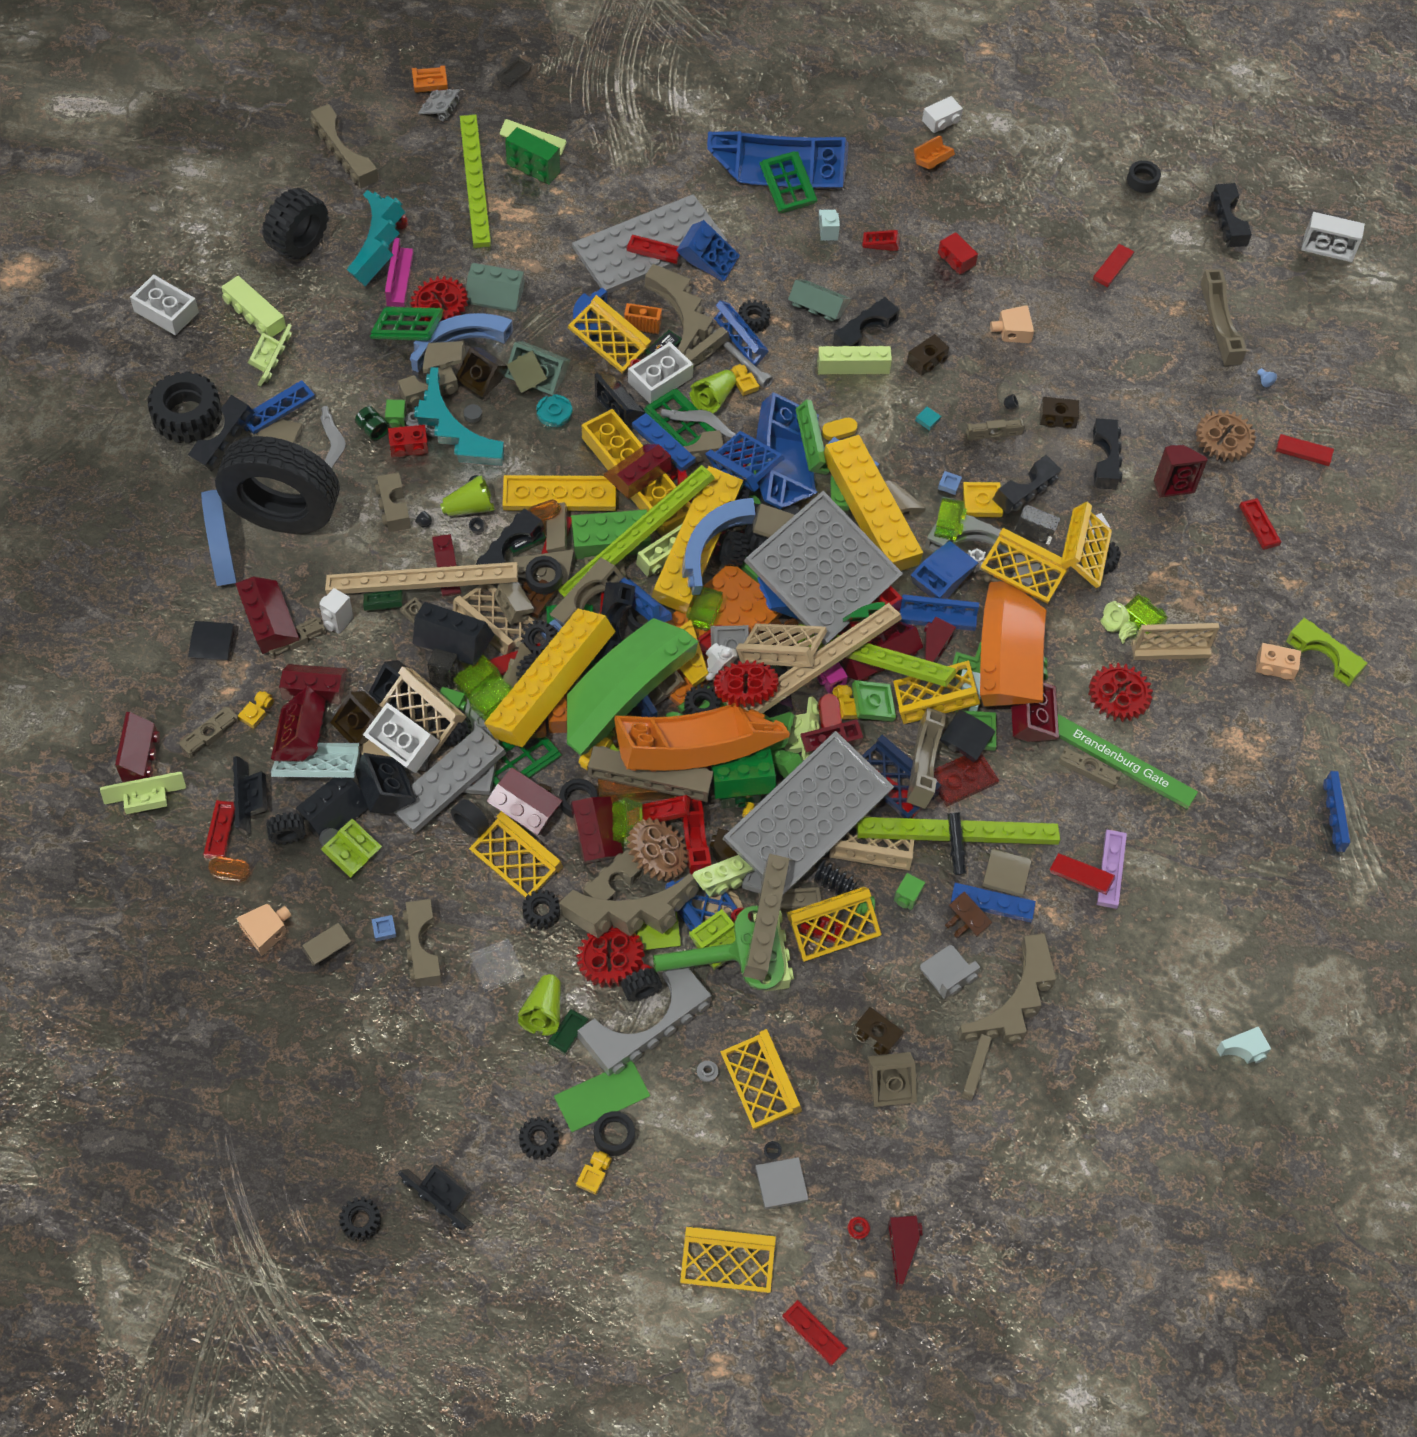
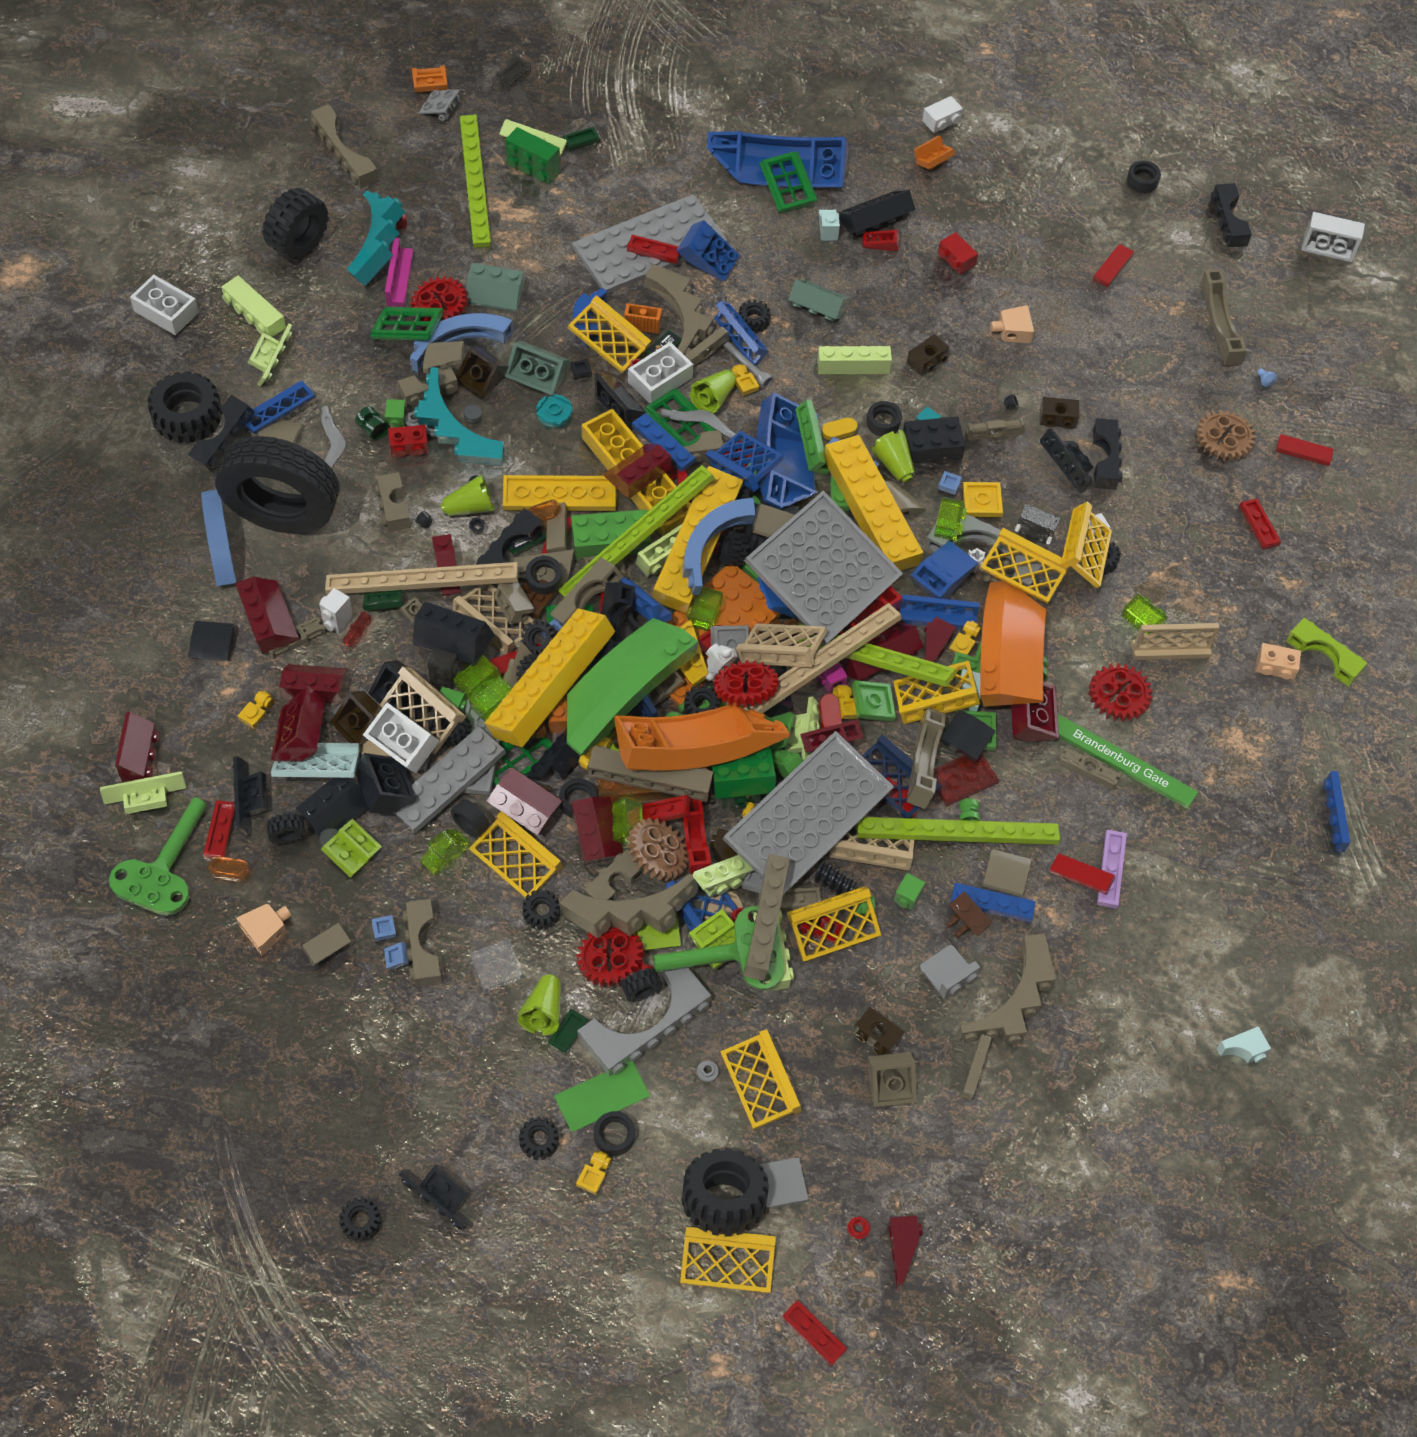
(153, 884): none -> bright green piece
(197, 739): dark tan piece -> none
(356, 629): none -> clear red axle
(396, 956): none -> medium blue plate
(443, 847): none -> clear neon green brick
(527, 371): olive piece -> none
(558, 758): none -> black bracket
(580, 369): none -> black tile
(581, 138): none -> dark green tile
(722, 1215): none -> black tyre
(772, 1145): black hinge -> none
(863, 612): green slope -> none
(877, 210): none -> black slope
(880, 315): black arch -> none
(888, 408): none -> black tyre
(895, 455): none -> lime cone
(934, 439): none -> black brick
(956, 839): black pin -> none
(964, 643): none -> yellow plate
(969, 810): none -> bright green wheel
(1013, 495): black arch -> none
(1069, 459): none -> black bracket
(1118, 619): yellowish green hair -> none
(1179, 471): dark red slope -> none

